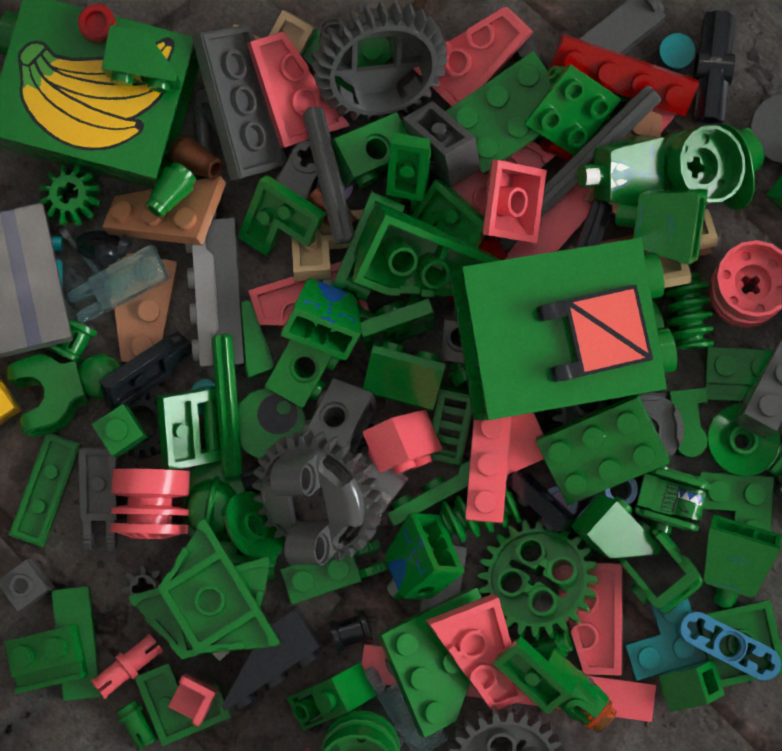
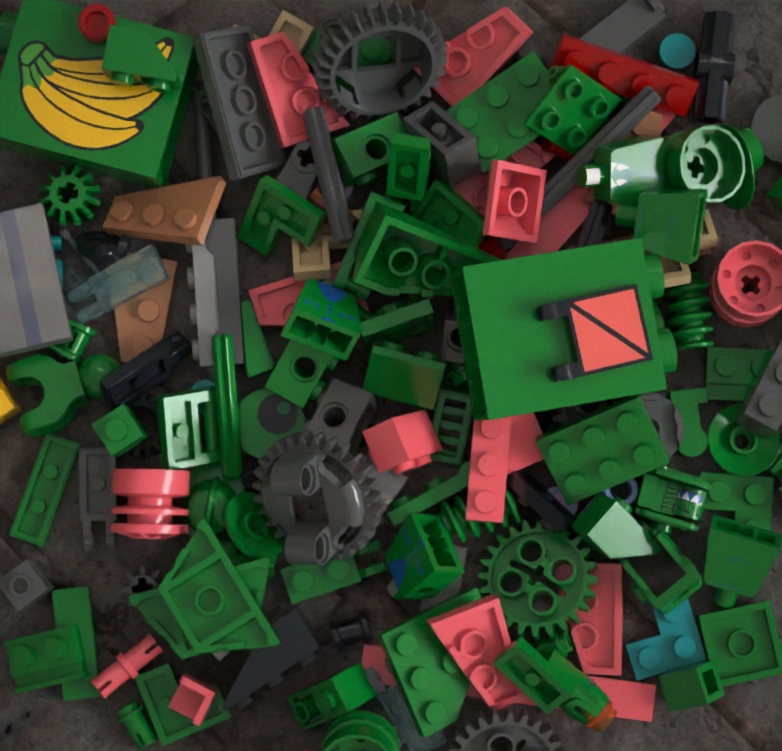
(171, 188): green cone -> none
(195, 157): copper cone -> none
(758, 648): dark azure beam -> none

